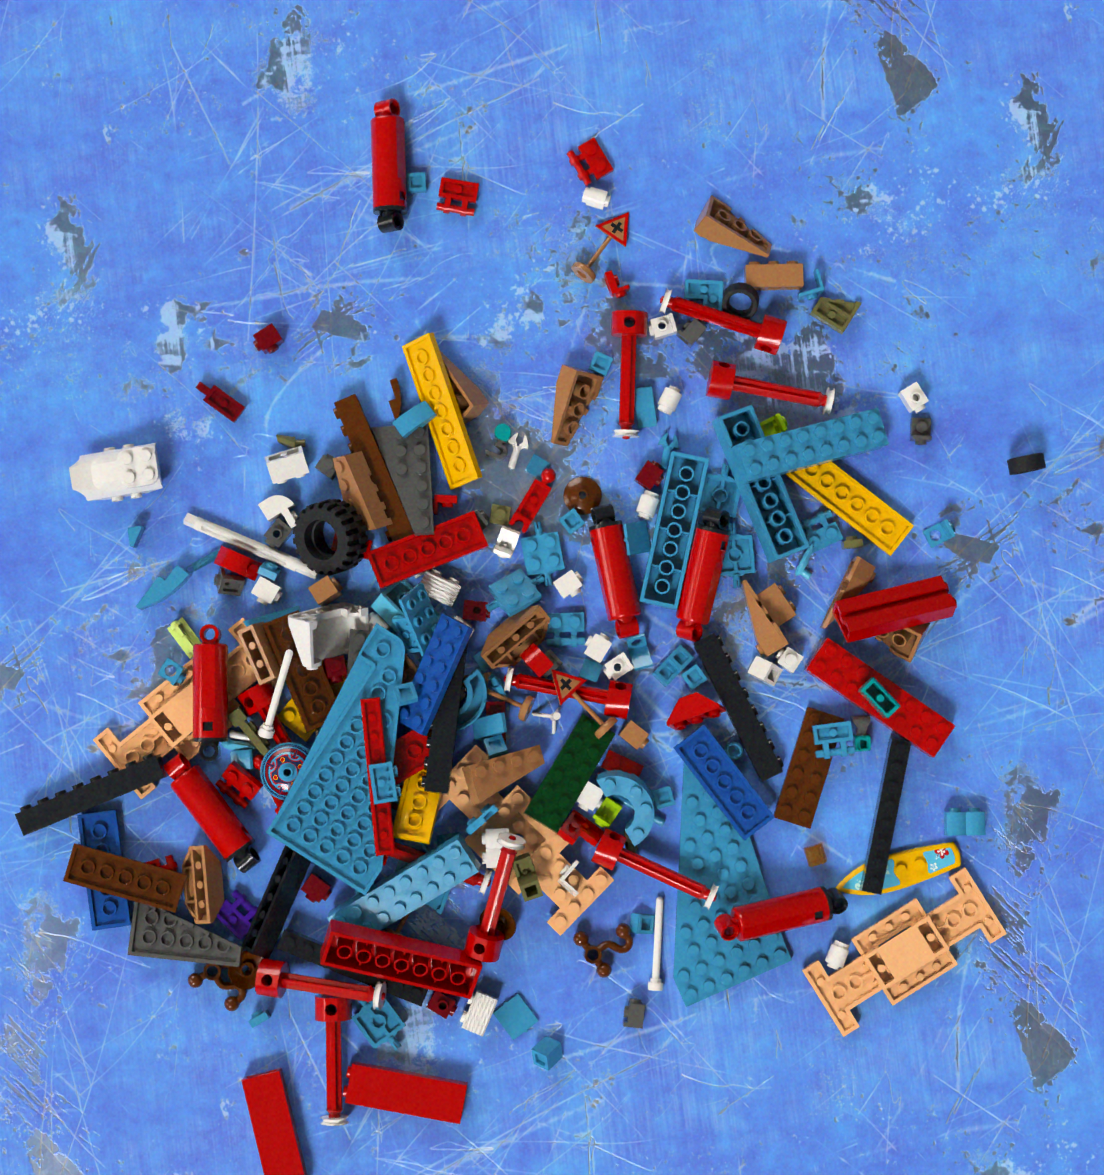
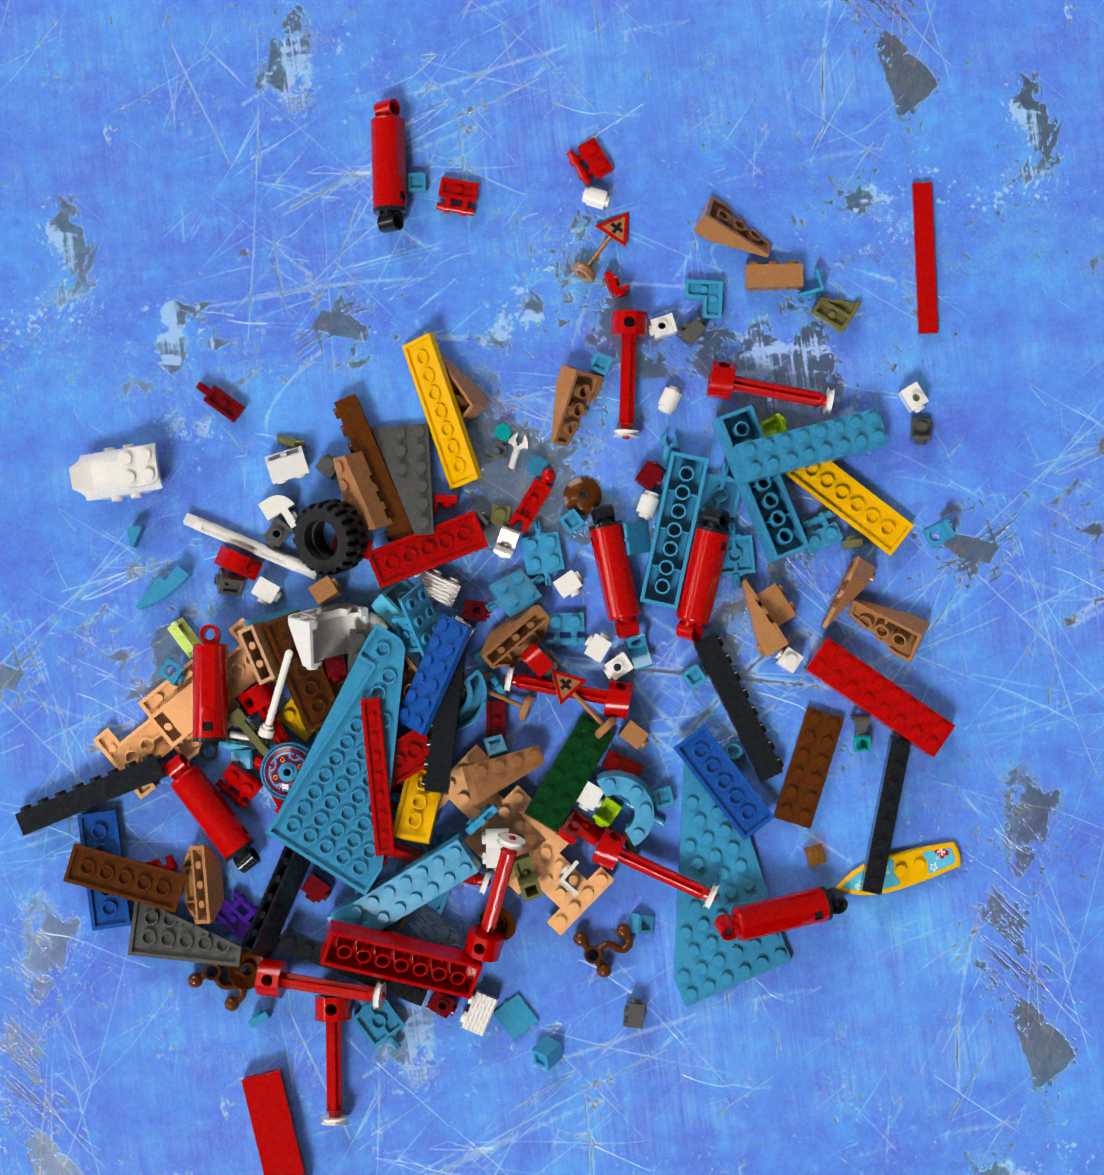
(204, 561): dark azure piece -> none
(267, 339): dark red brick -> none
(269, 570): dark azure plate -> none
(383, 782): dark azure bracket -> none
(396, 404): reddish brown slope -> none
(405, 694): dark azure plate -> none
(405, 1092): red brick -> none
(414, 418): dark azure slope -> none
(489, 726): dark azure slope -> none
(554, 716): white plant -> none
(590, 670): dark azure slope -> none
(645, 407): dark azure slope -> none
(656, 982): white piece -> none
(672, 665): dark azure slope -> none
(692, 710): red slope -> none
(743, 288): black tyre -> none
(765, 671): white brick -> none
(767, 334): red piece -> none
(800, 570): medium azure bar -> none
(833, 733): dark azure plate -> none
(837, 954): white brick -> none
(879, 698): teal brick -> none
(894, 608): red brick -> none
(907, 959): light nougat piece -> none
(924, 258): none -> red tile
(964, 823): dark azure brick -> none
(1026, 463): black tyre -> none

